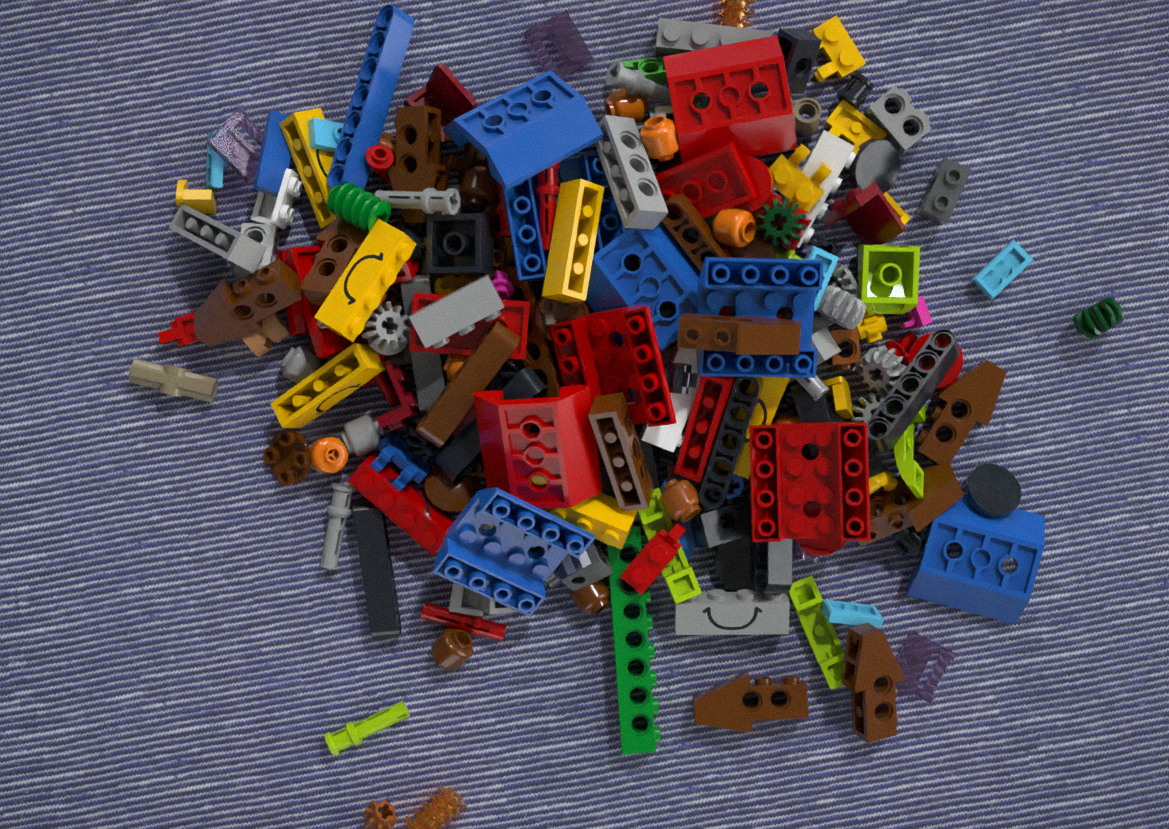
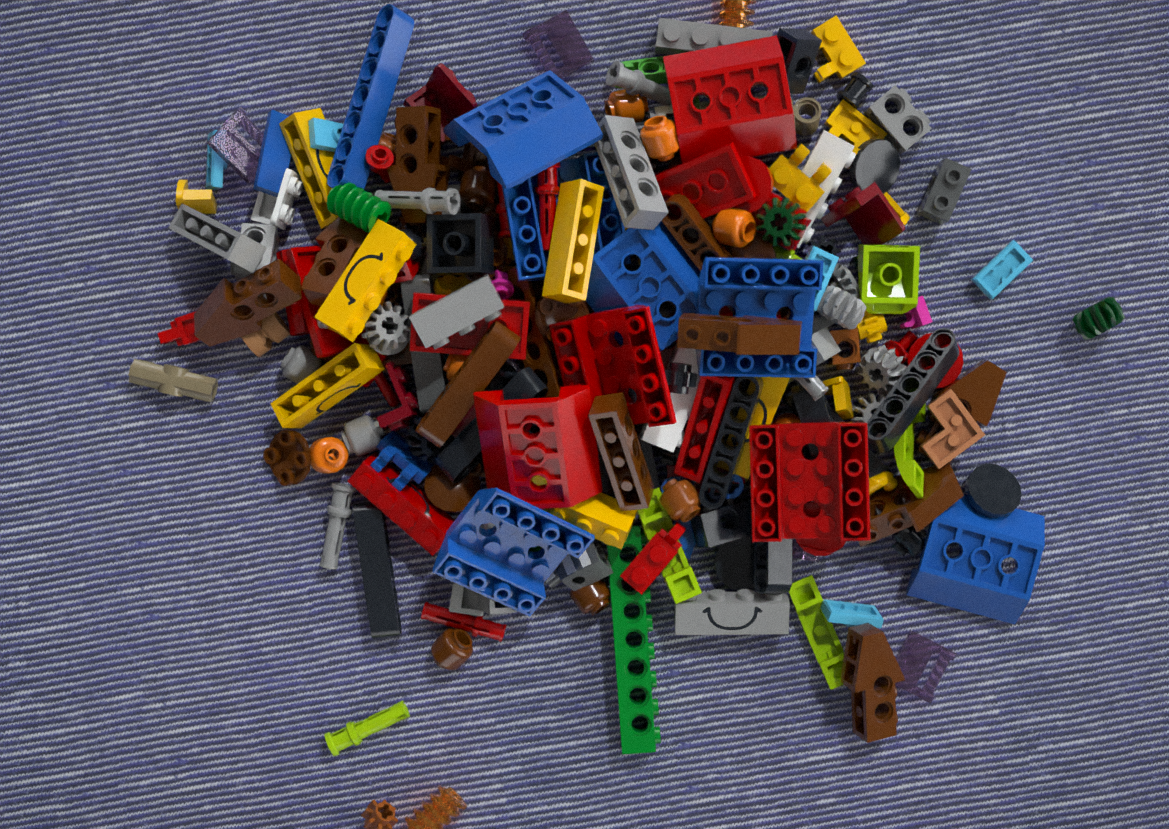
(723, 705): reddish brown brick -> none
(958, 429): none -> nougat plate

